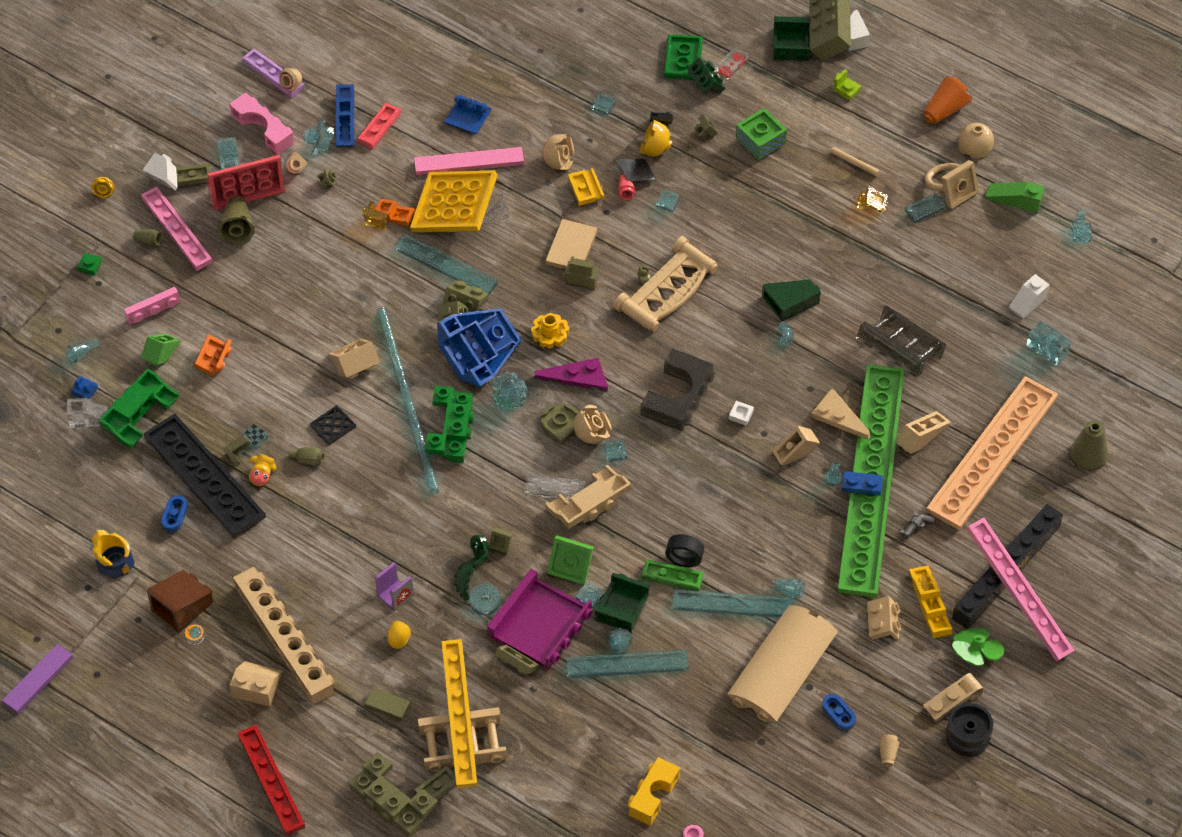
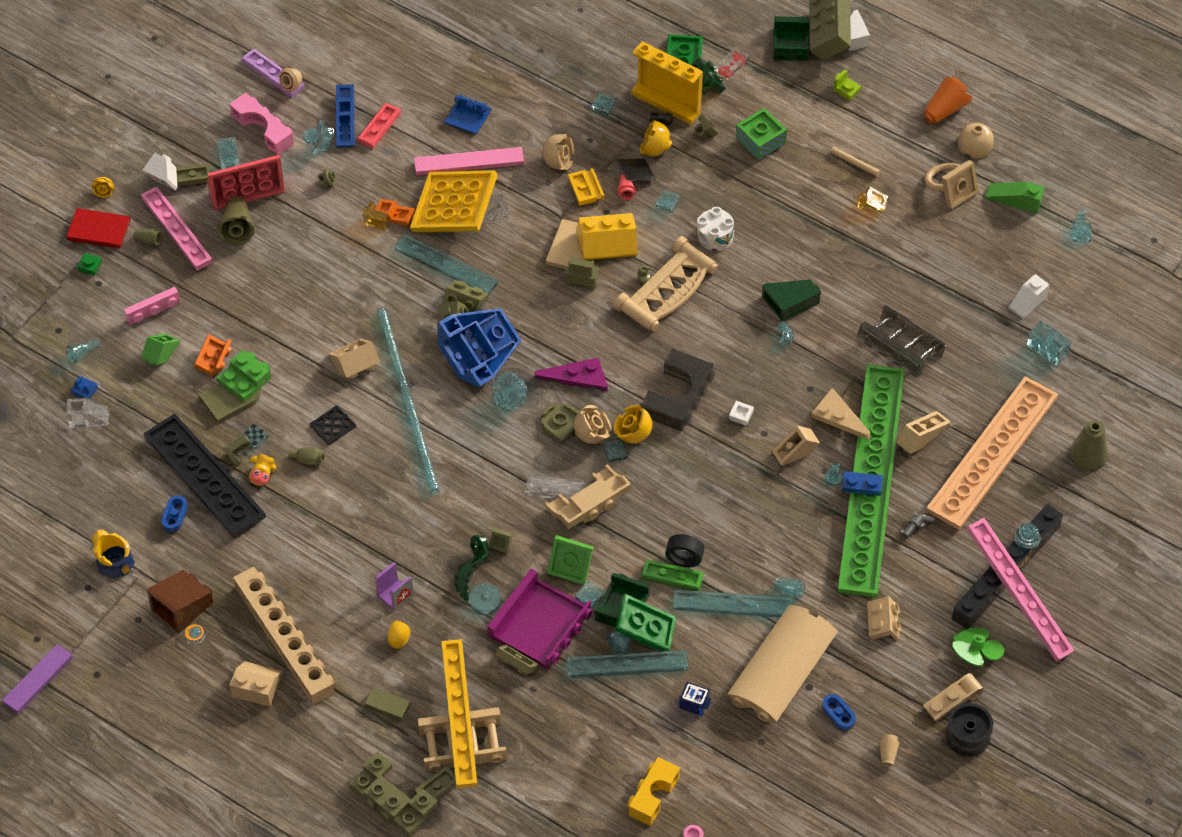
(98, 228): none -> red tile
(134, 404): green bracket -> none
(224, 404): none -> olive tile
(245, 375): none -> bright green plate
(271, 780): red plate -> none
(296, 163): tan piece -> none
(456, 426): green bracket -> none
(550, 330): yellow plant -> none
(607, 236): none -> yellow slope
(633, 425): none -> yellow cylinder
(645, 623): none -> green tile
(668, 83): none -> yellow panel
(695, 699): none -> clear blue brick
(715, 229): none -> white brick
(924, 208): clear light blue tile -> none
(930, 601): yellow slope -> none
(1027, 536): none -> clear light blue cone

